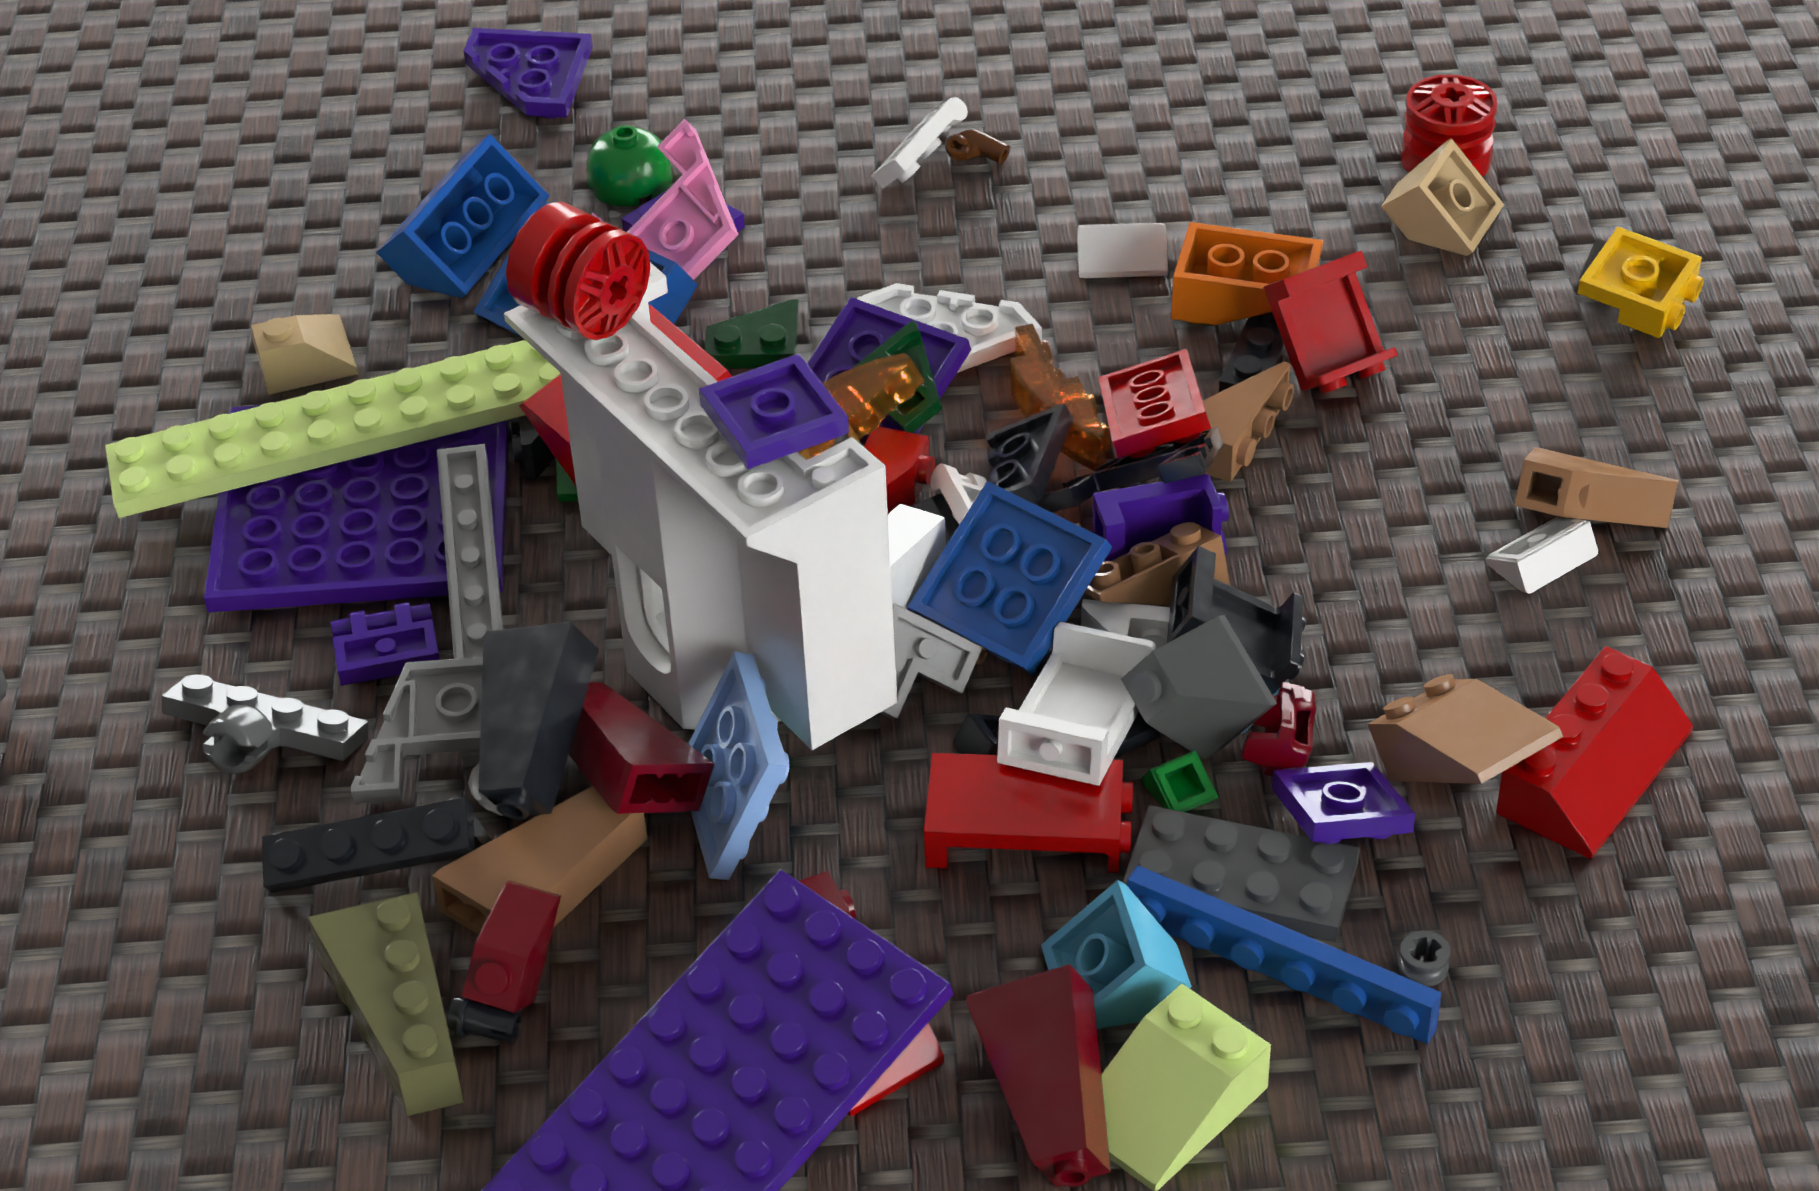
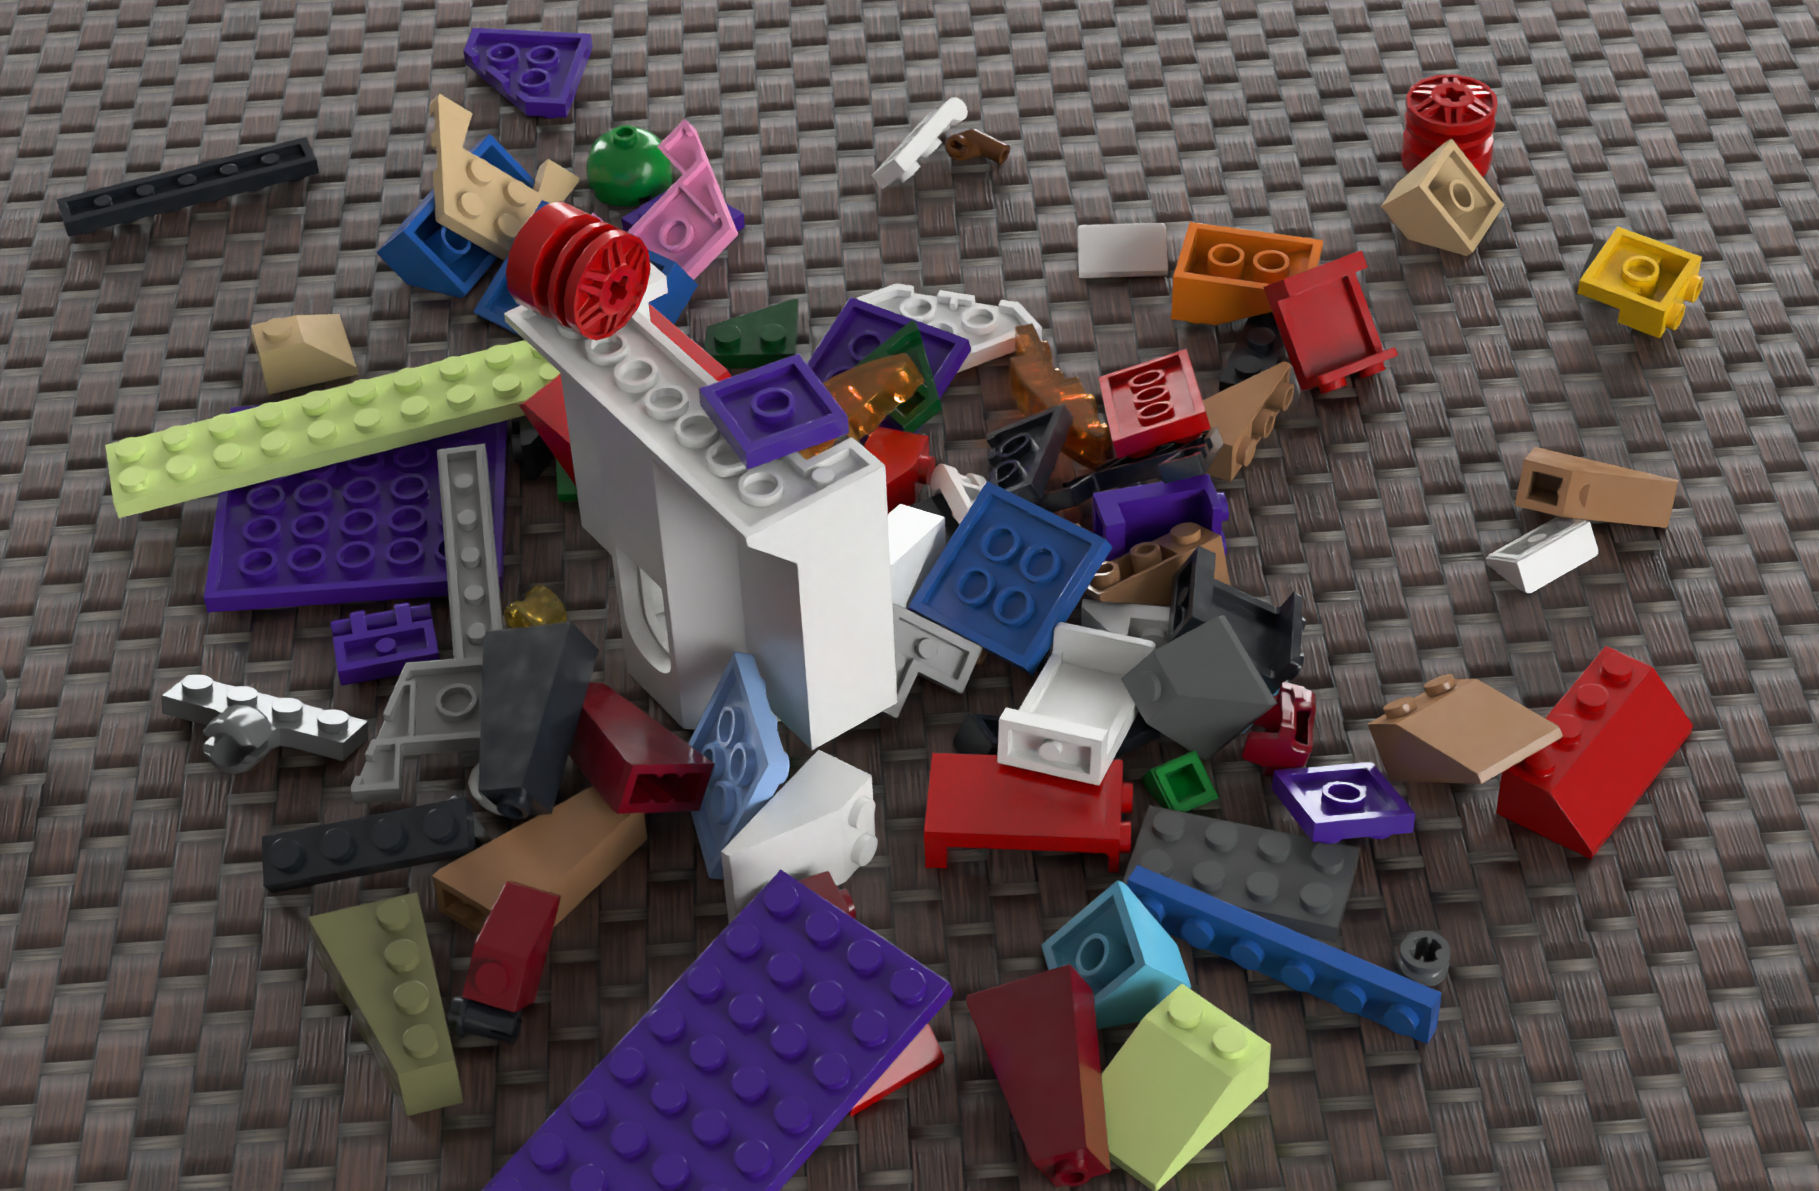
(187, 186): none -> black plate
(477, 196): none -> tan wing
(538, 608): none -> clear yellow wheel
(809, 827): none -> white slope

